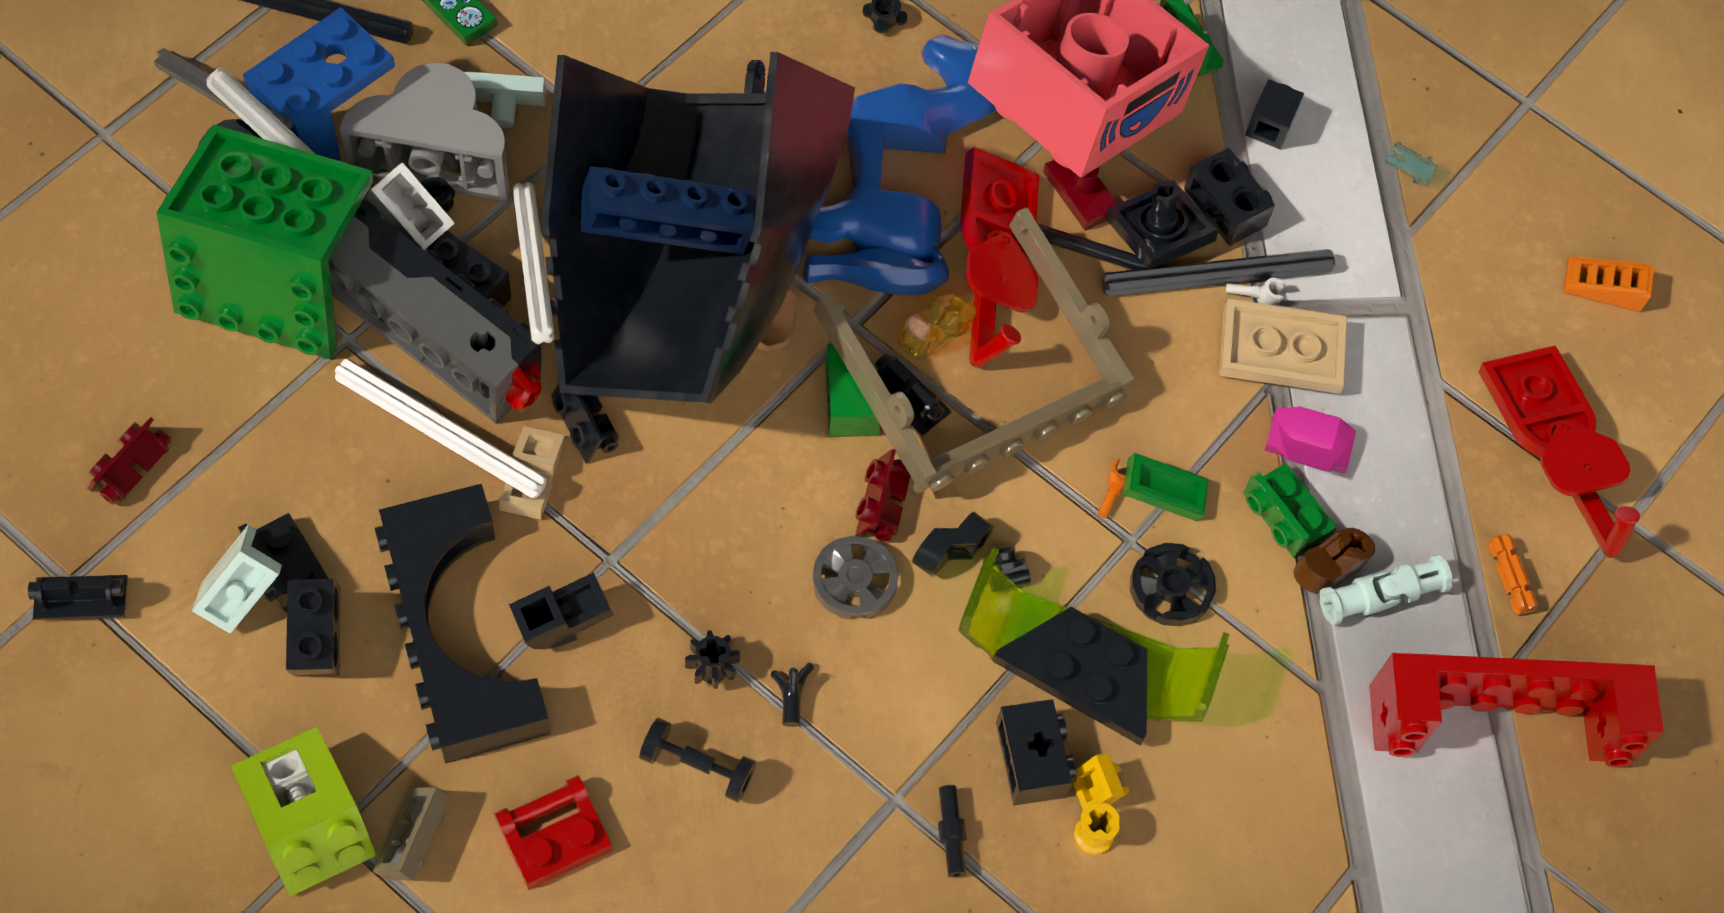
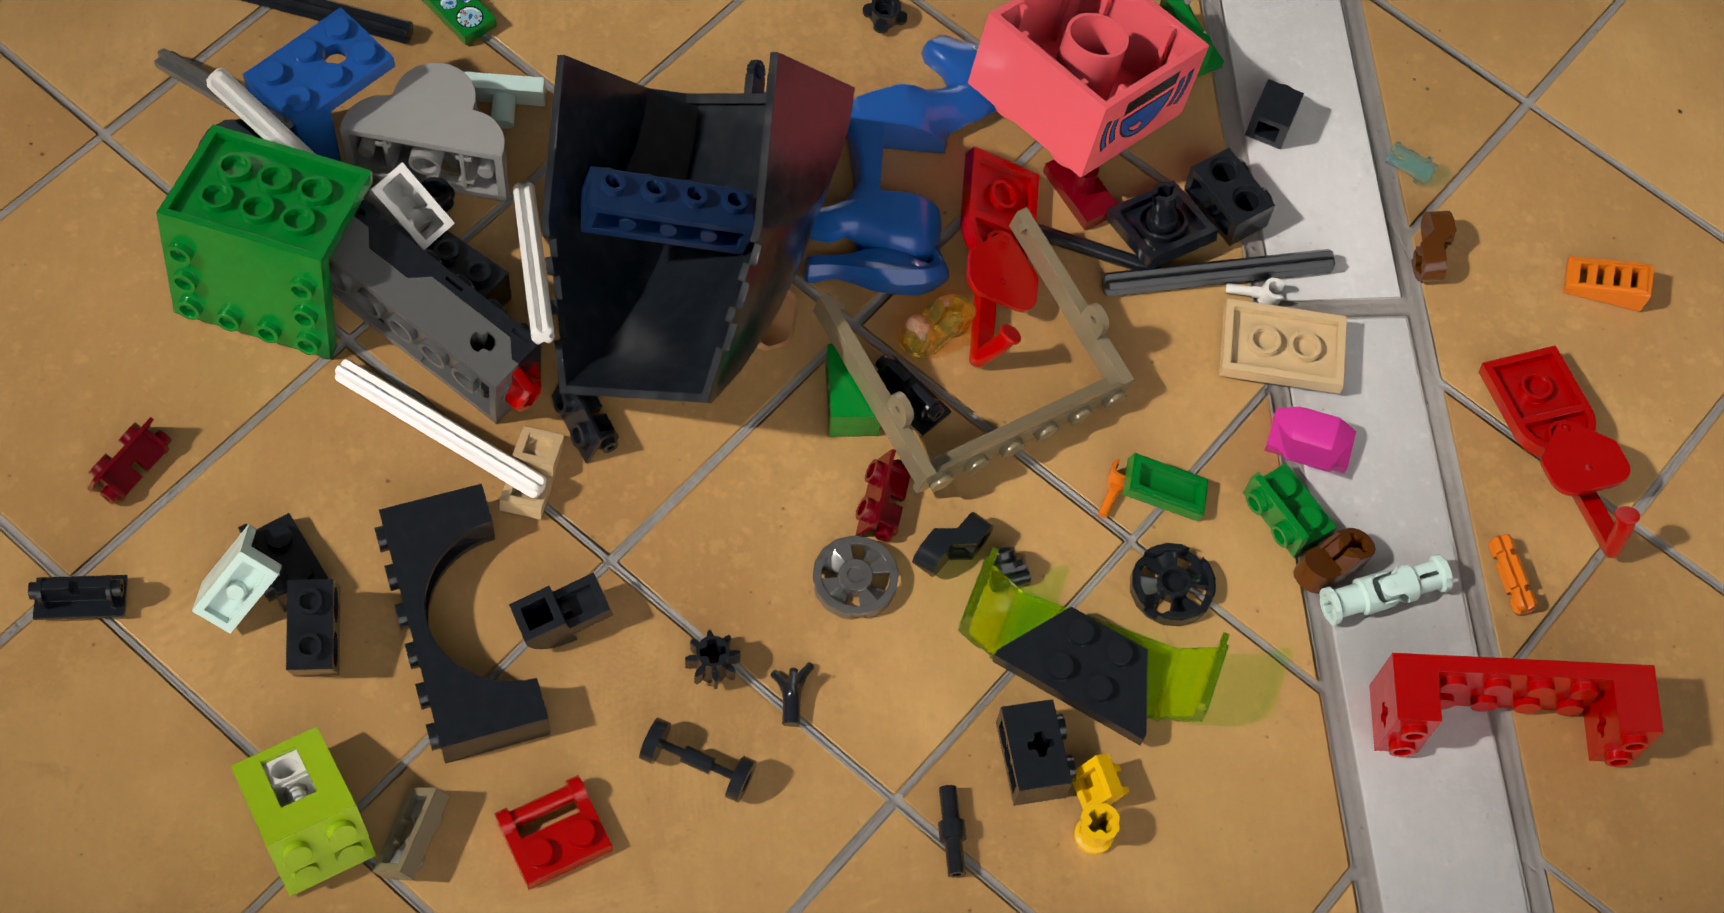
(1430, 258): none -> reddish brown piece

